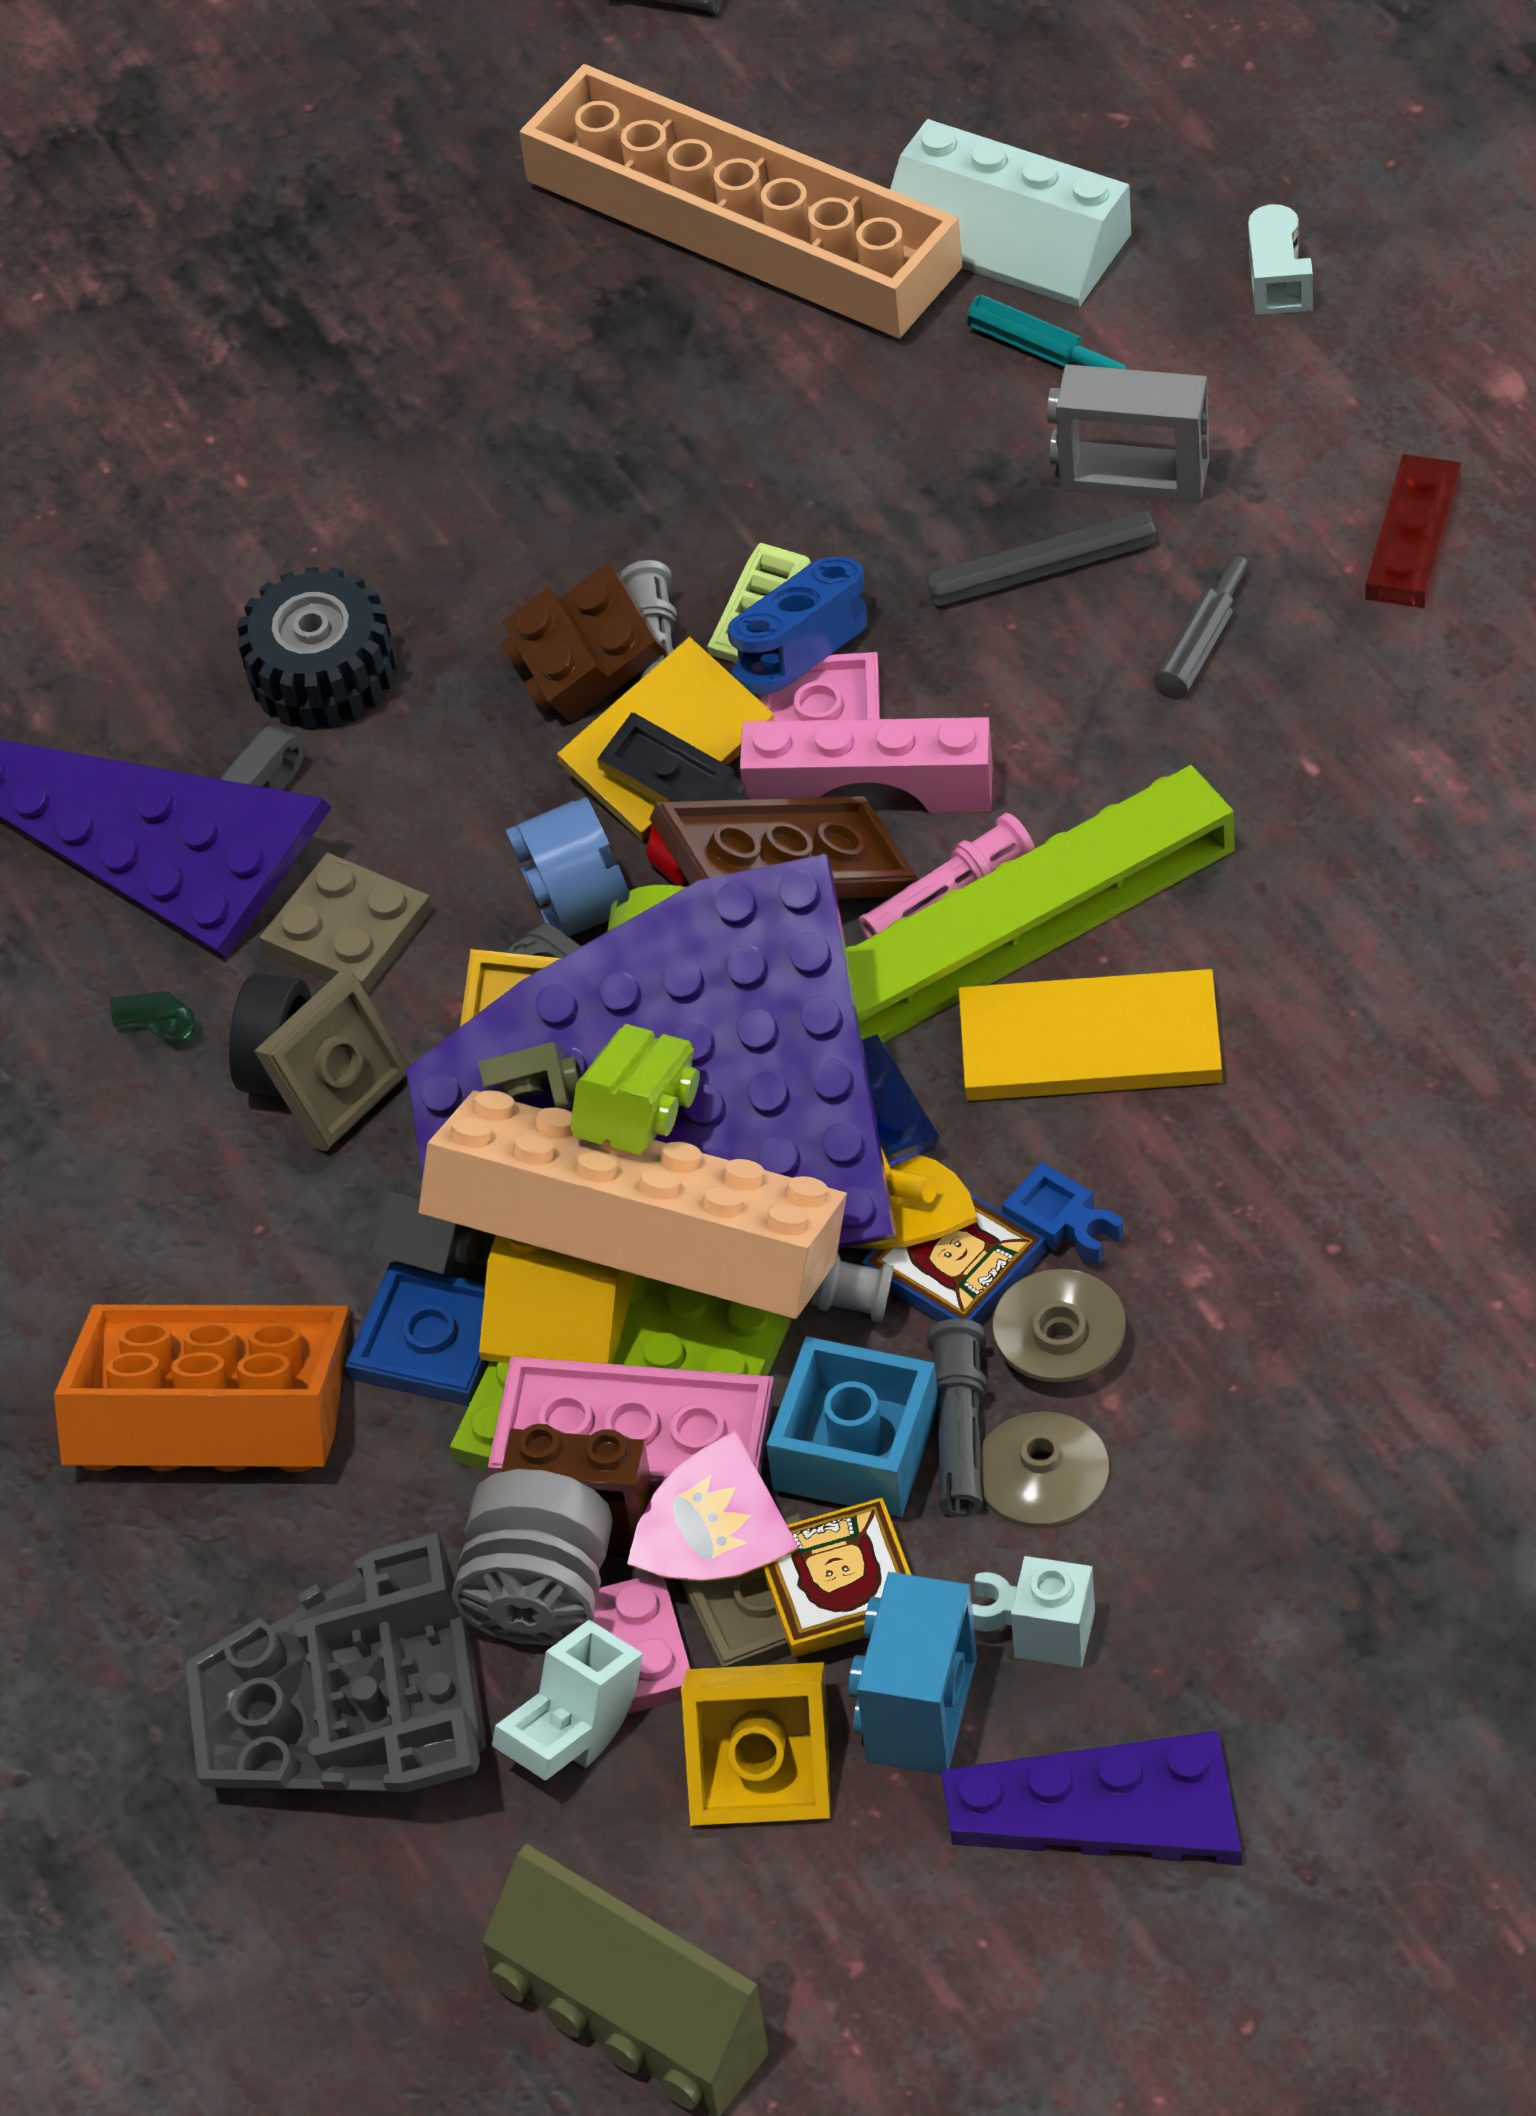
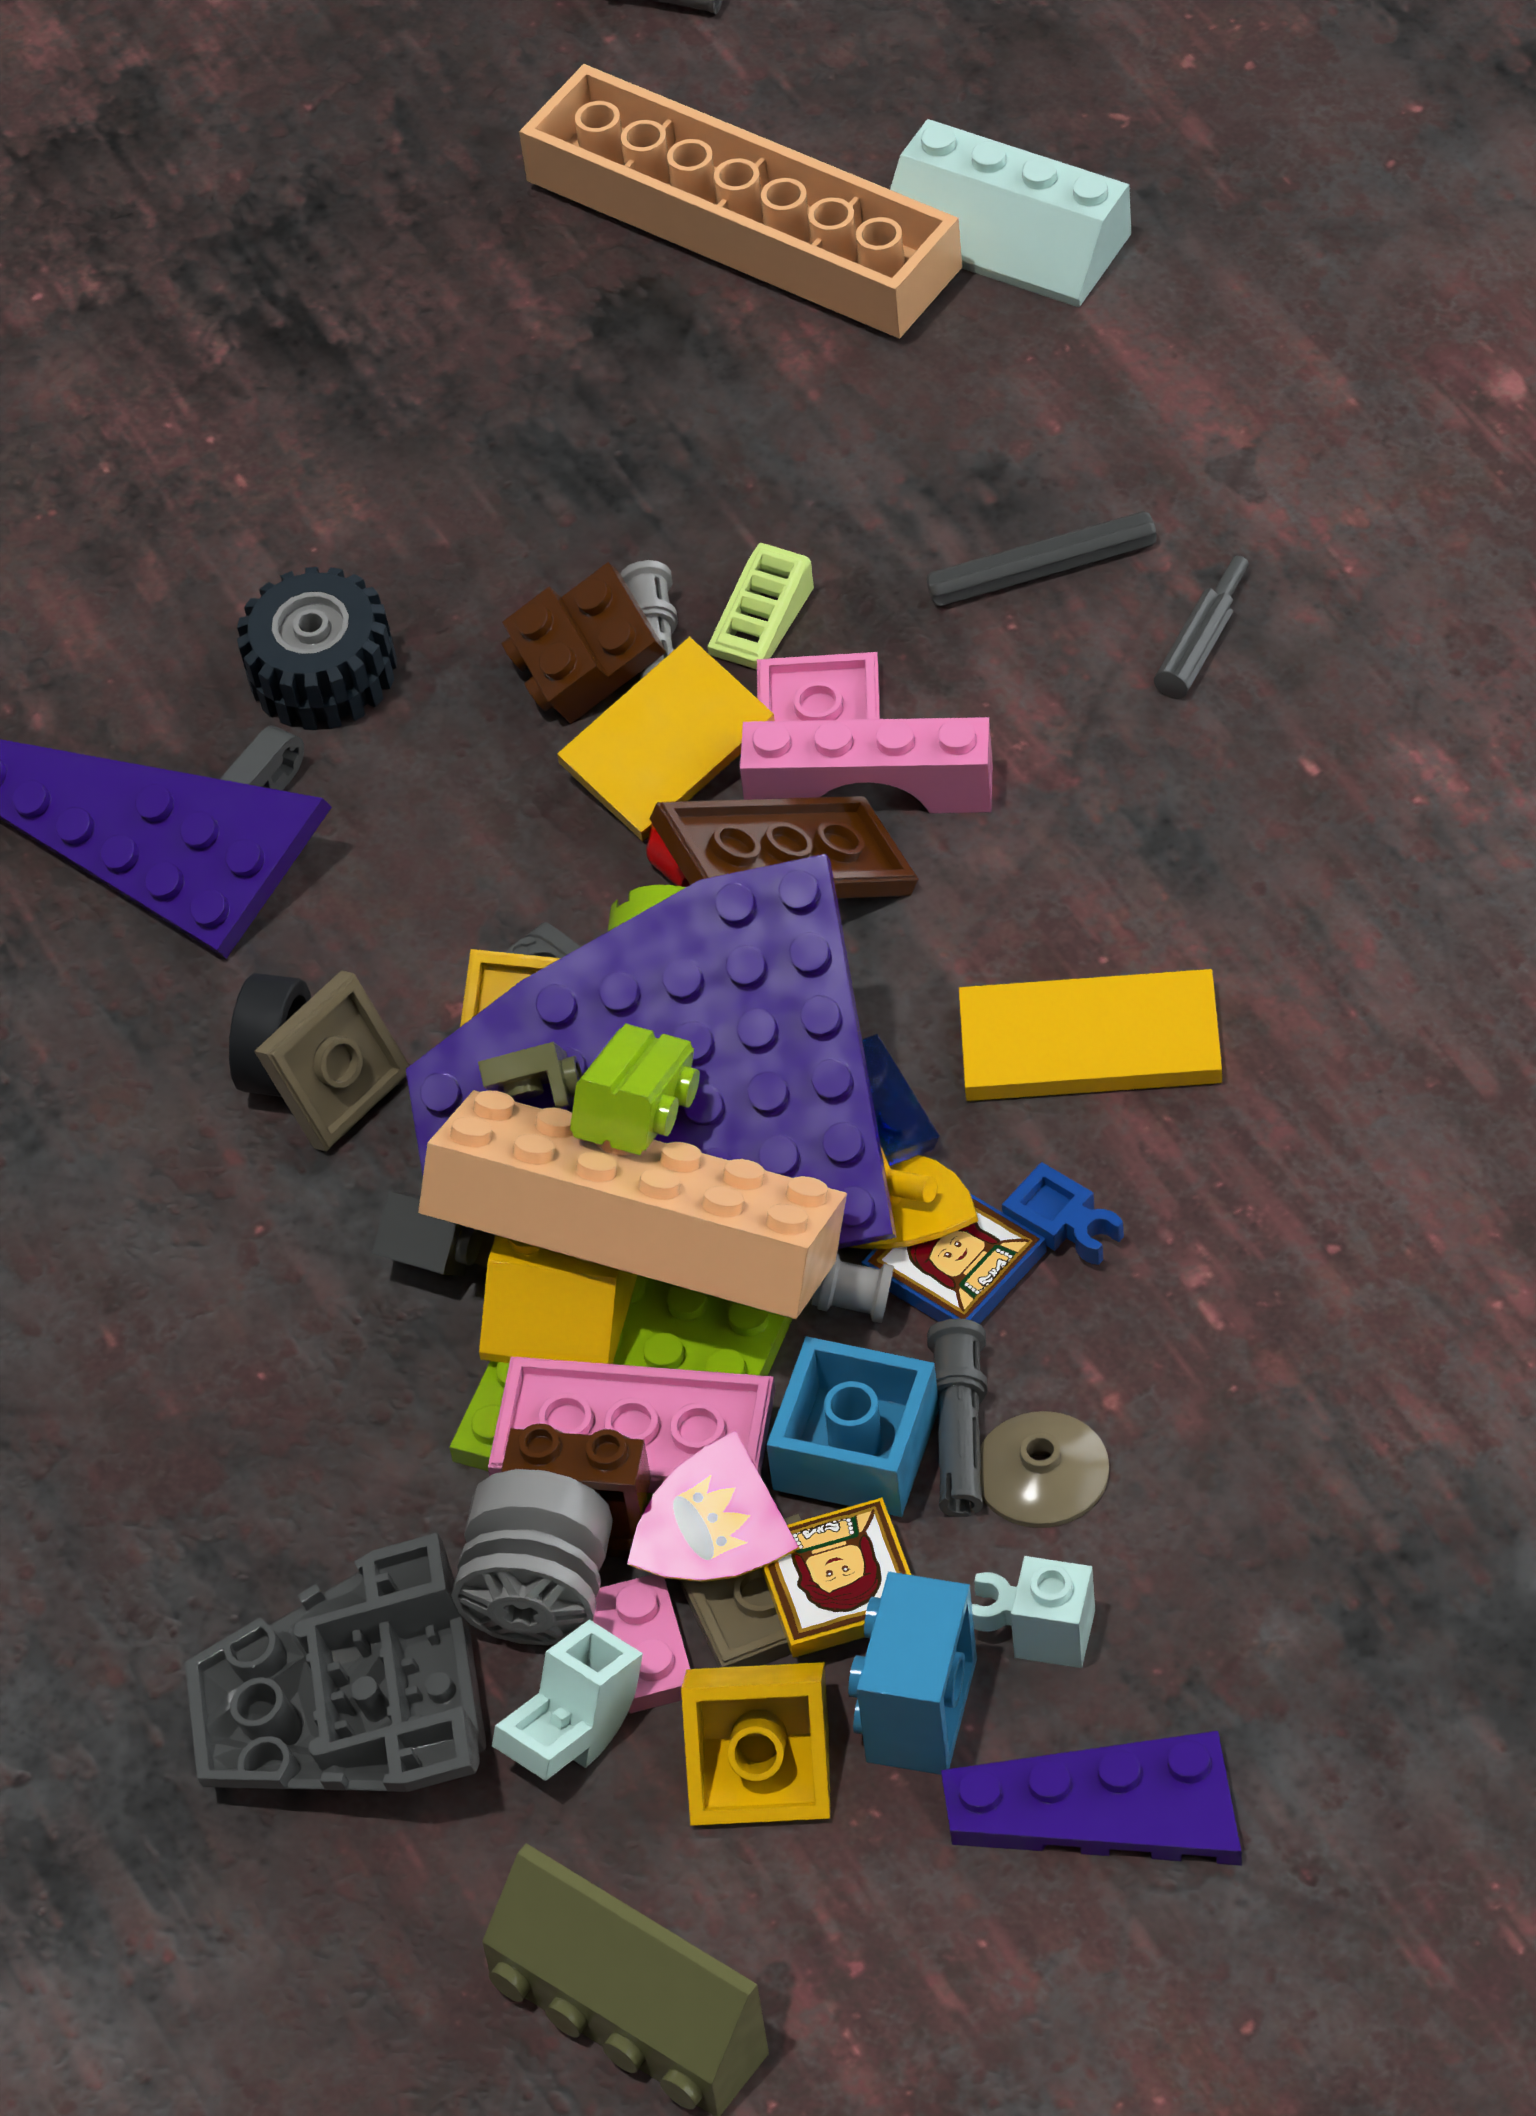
(156, 1010): clear green arm -> none
(203, 1387): orange slope -> none
(346, 922): dark tan plate -> none
(422, 1335): blue tile -> none
(569, 866): medium blue brick -> none
(666, 765): black hinge -> none
(798, 624): blue piece -> none
(967, 864): bright pink pin -> none
(1033, 334): teal axle -> none
(1038, 902): lime brick -> none
(1055, 1305): dark tan dish -> none
(1131, 399): light grey window -> none
(1278, 277): light aqua leg -> none
(1413, 531): clear red plate -> none

